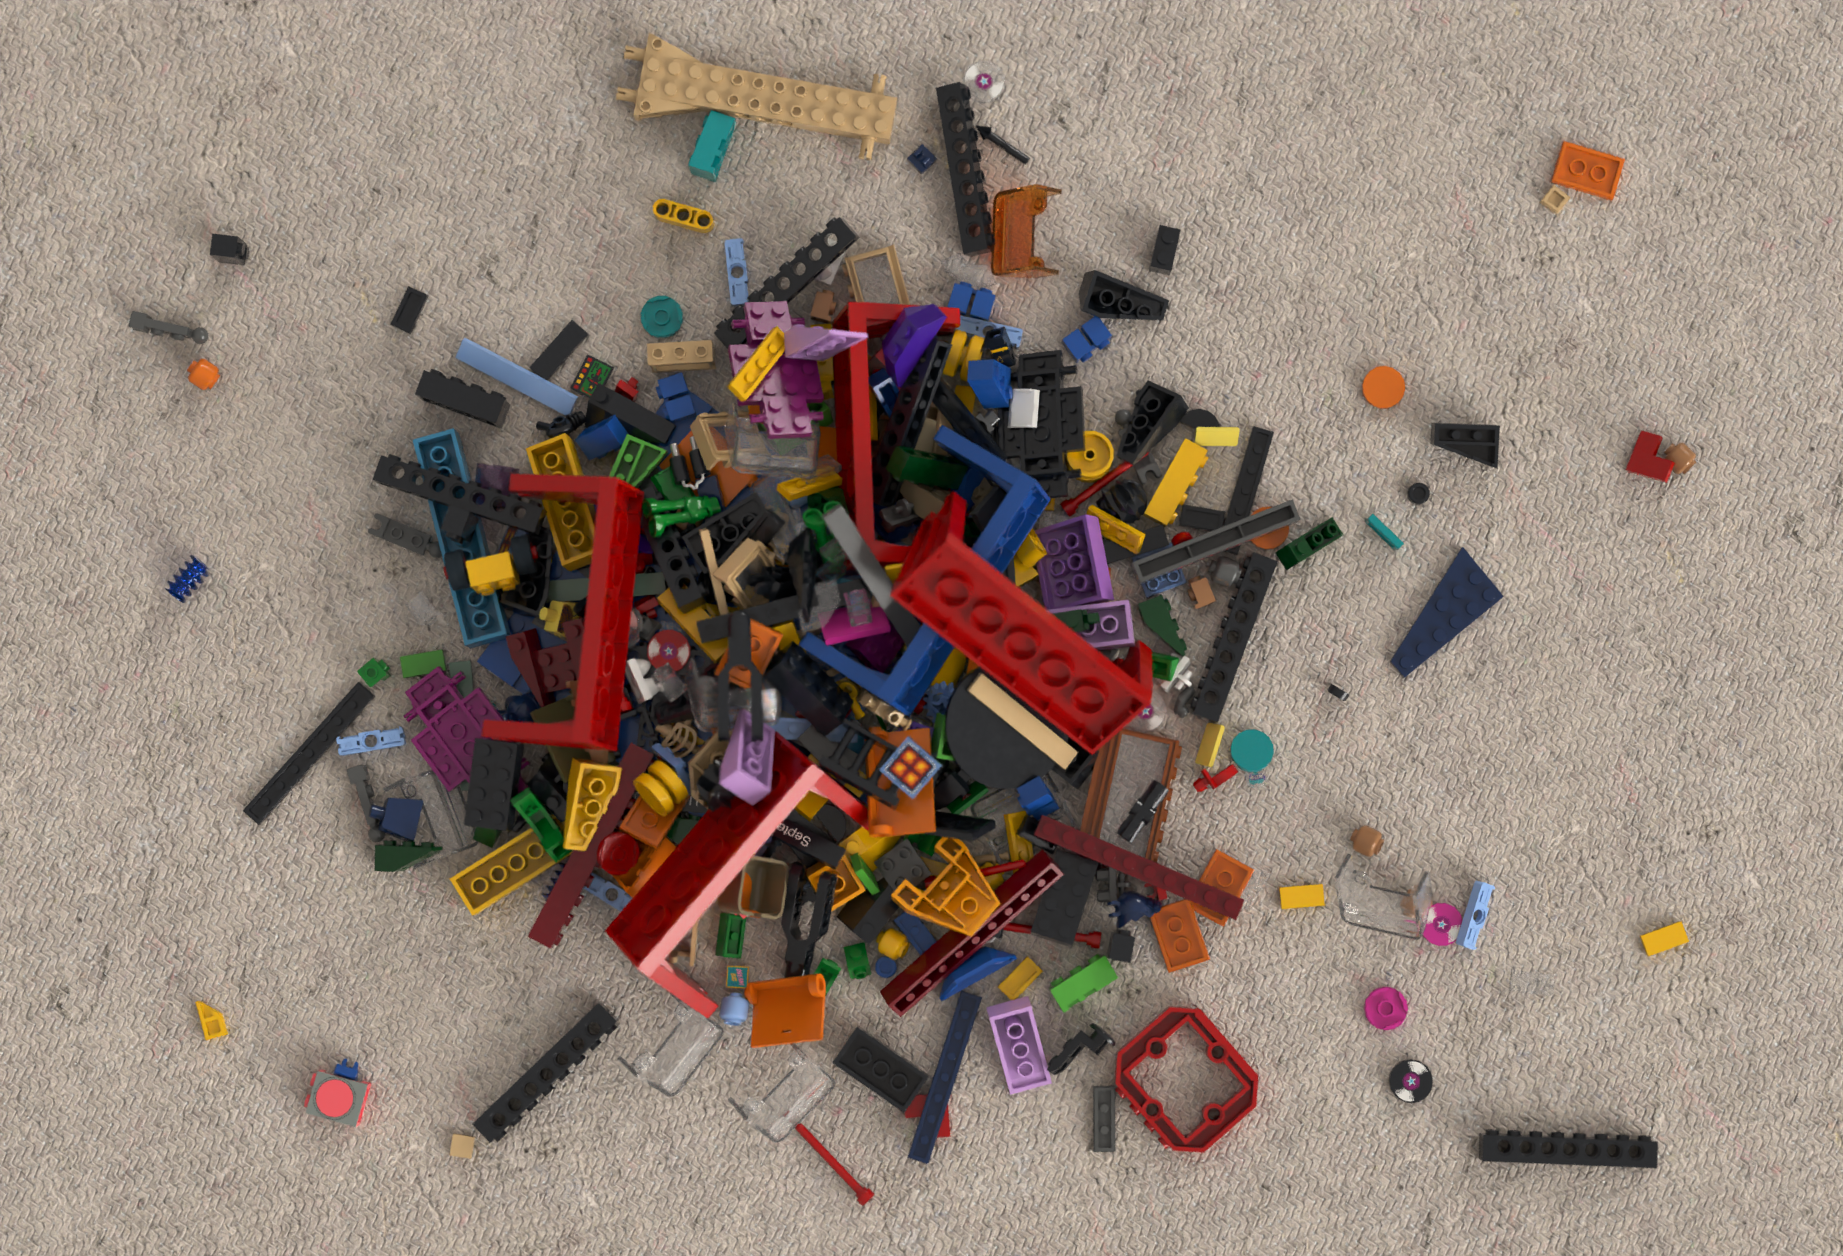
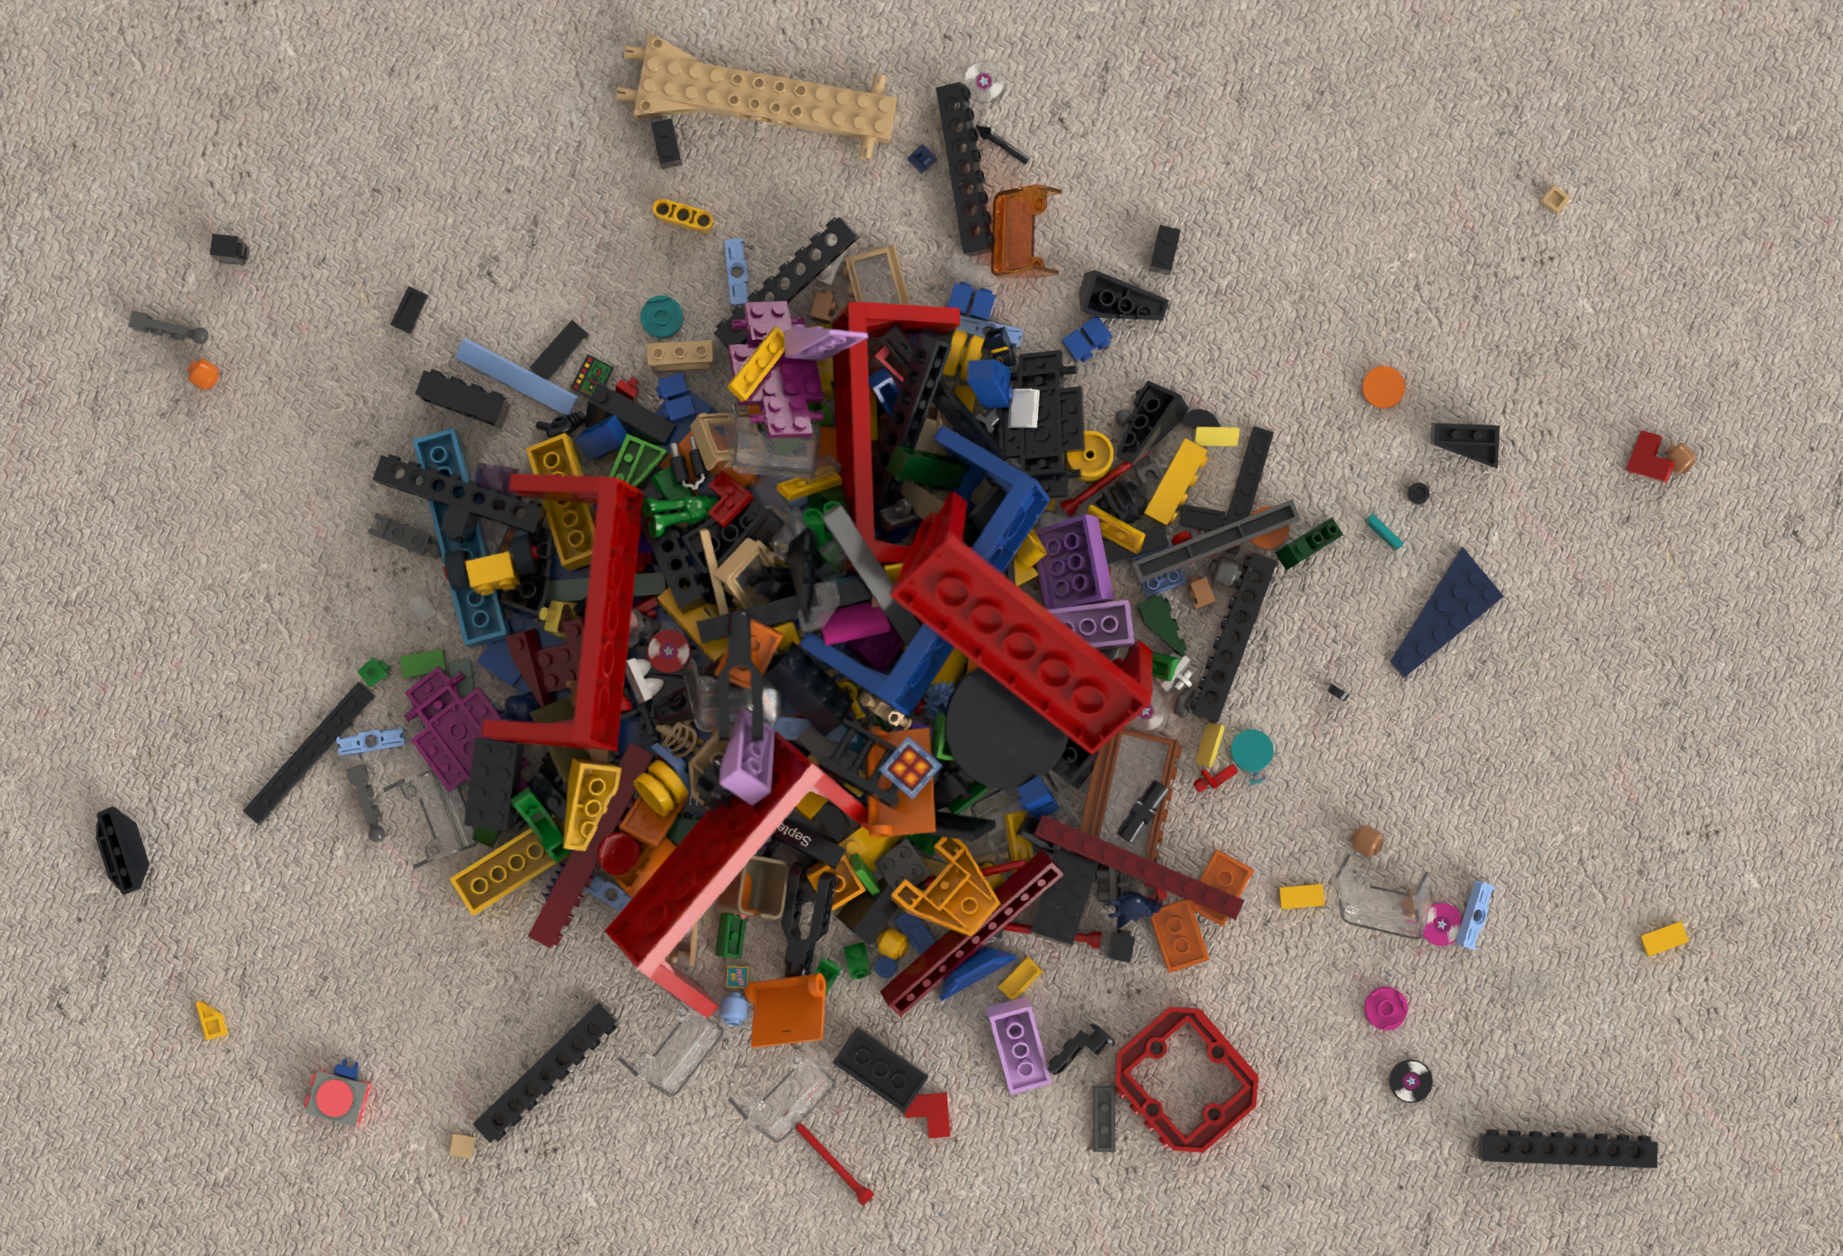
(121, 850): none -> black wedge
(187, 579): clear blue piece -> none
(398, 817): dark blue torso -> none
(400, 857): dark green slope -> none
(666, 143): none -> black brick
(669, 682): clear brick -> none
(712, 145): teal wedge -> none
(732, 501): none -> red tile
(857, 607): clear brick -> none
(910, 339): dark purple wedge -> none
(944, 1077): dark blue tile -> none
(1022, 721): tan tile -> none
(1078, 619): dark green hinge -> none
(1082, 982): bright green wedge -> none
(1587, 170): orange tile -> none

